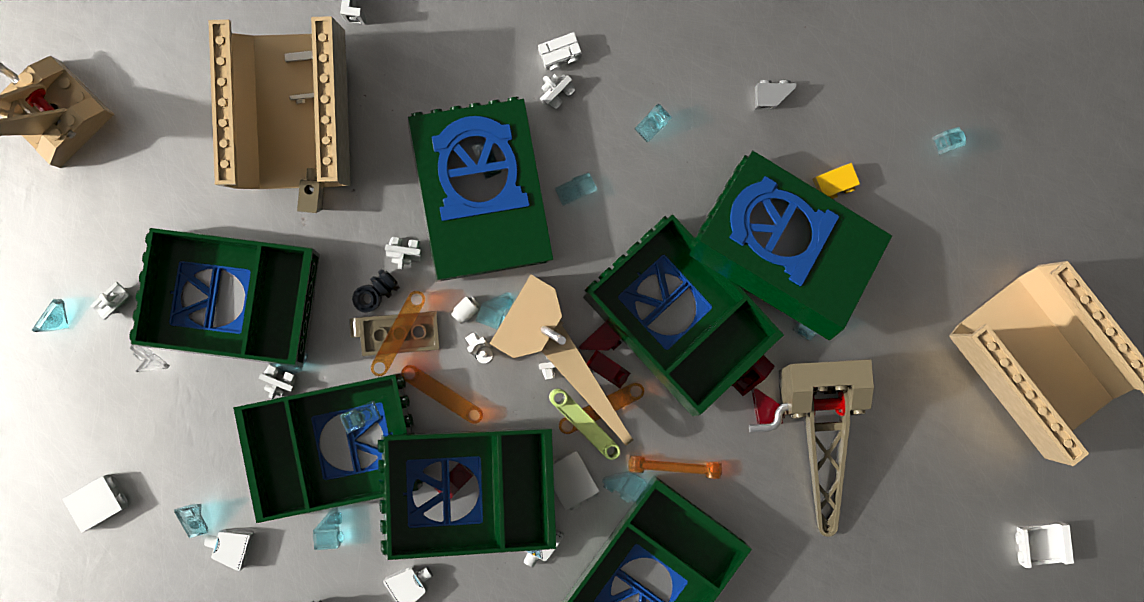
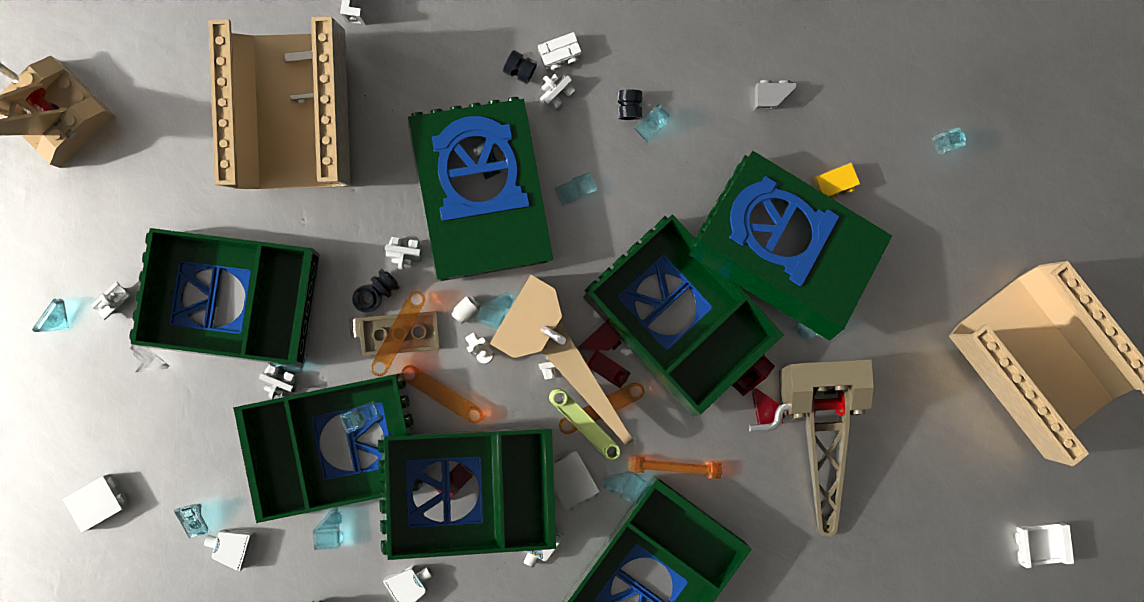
(307, 200): dark tan torso -> none
(520, 67): none -> black wheel
(629, 103): none -> black wheel

